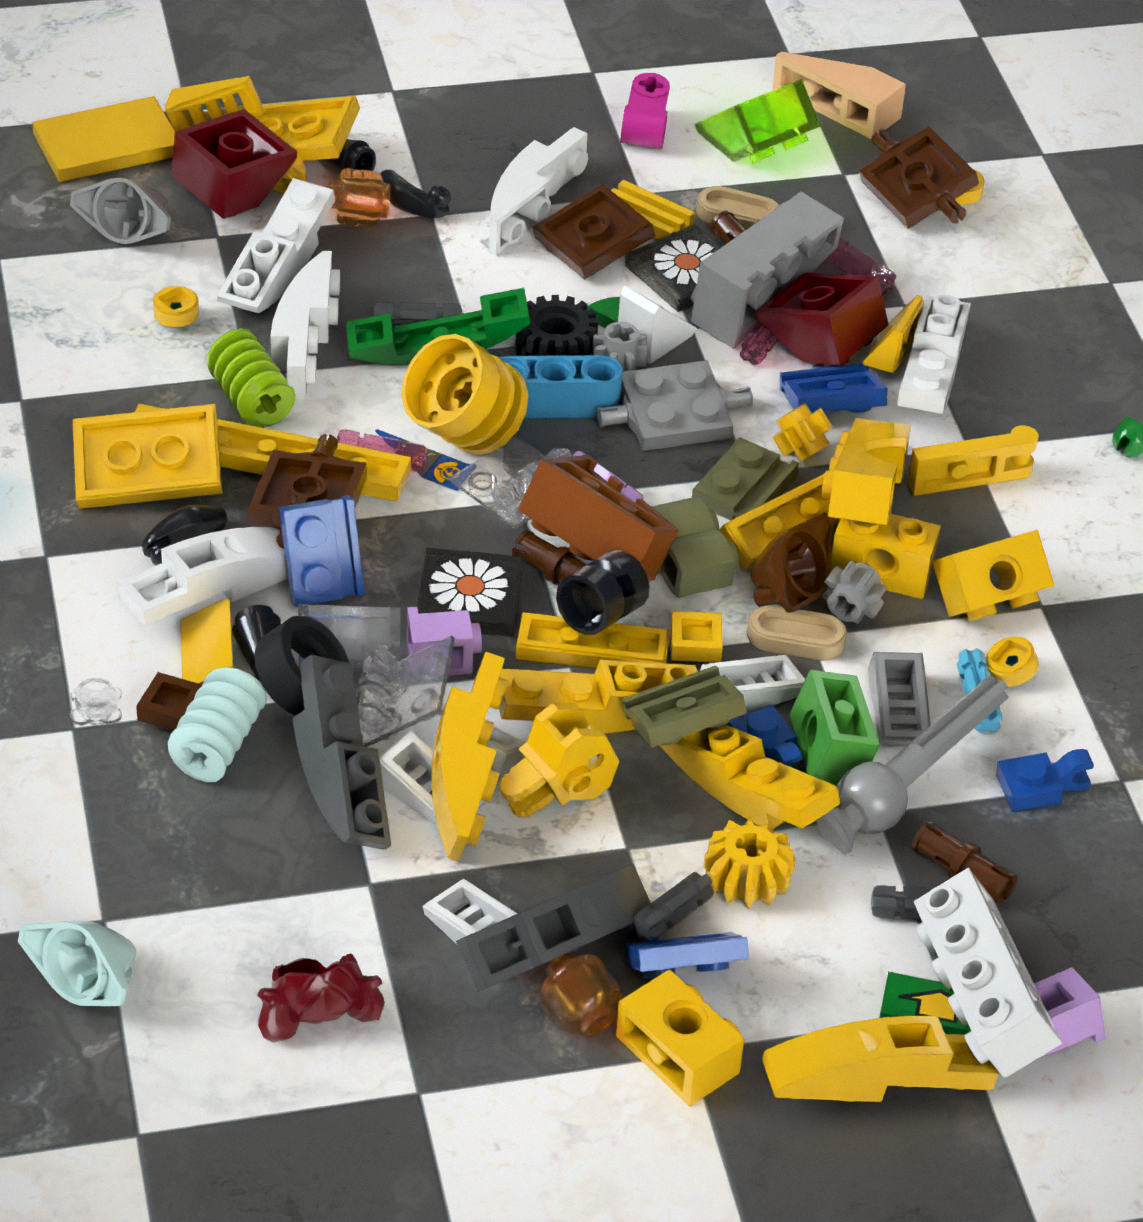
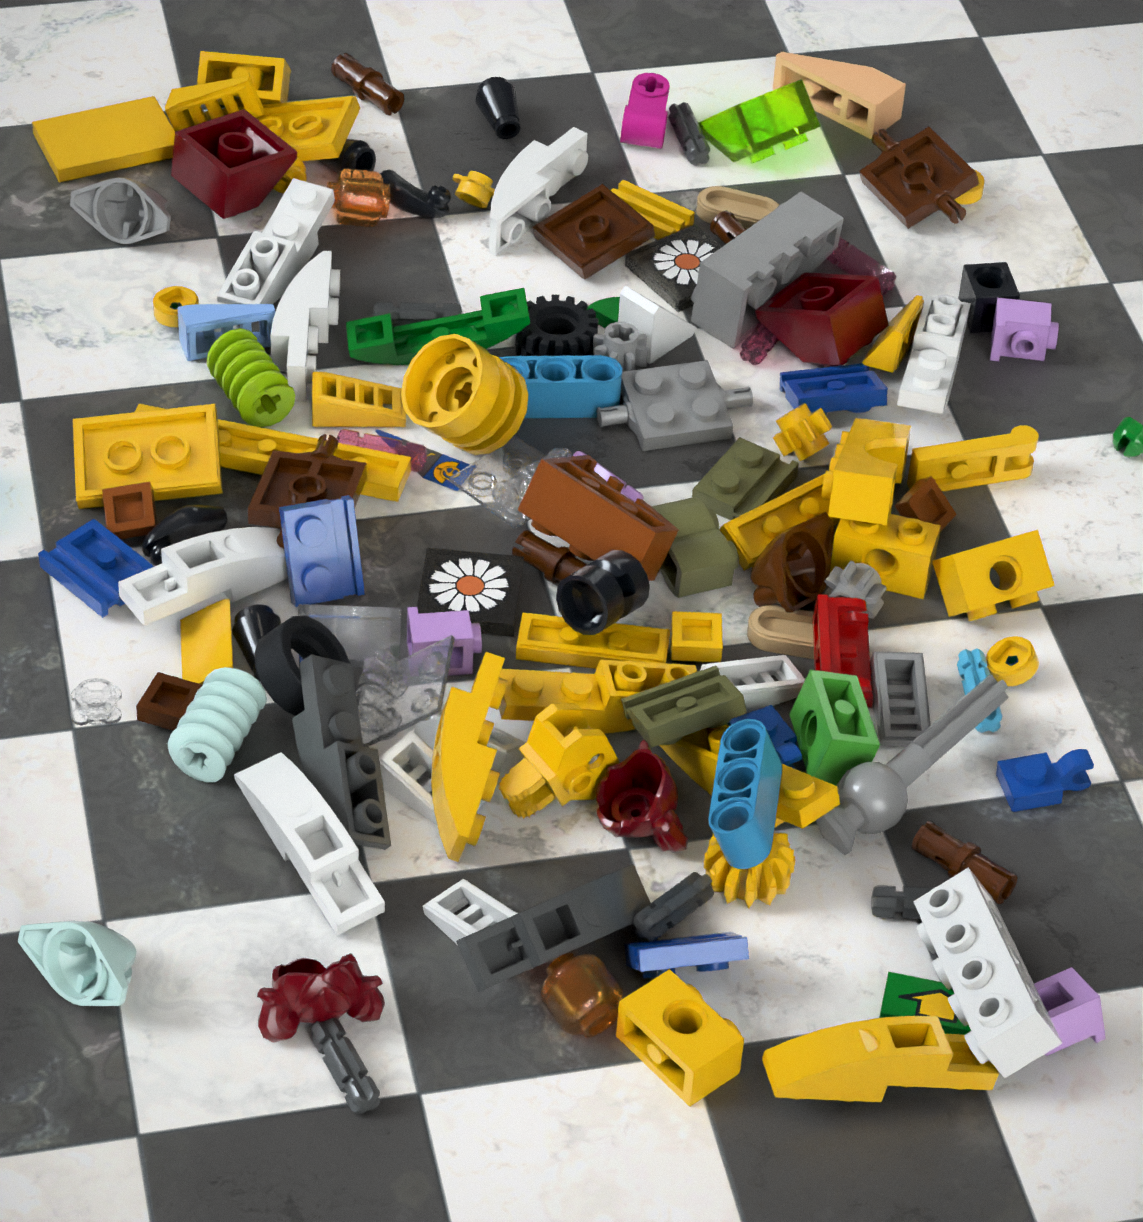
(92, 564): none -> blue plate
(130, 510): none -> dark orange plate
(207, 317): none -> light blue slope
(267, 74): none -> yellow brick
(312, 839): none -> white slope
(345, 1065): none -> dark grey axle
(347, 401): none -> yellow slope
(367, 84): none -> reddish brown pin
(474, 188): none -> yellow plate
(499, 105): none -> black cone
(641, 789): none -> dark red hair
(689, 133): none -> dark grey axle
(745, 794): none -> dark azure beam
(843, 639): none -> red hinge
(926, 503): none -> dark orange plate
(981, 287): none -> black brick
(1022, 330): none -> lavender brick

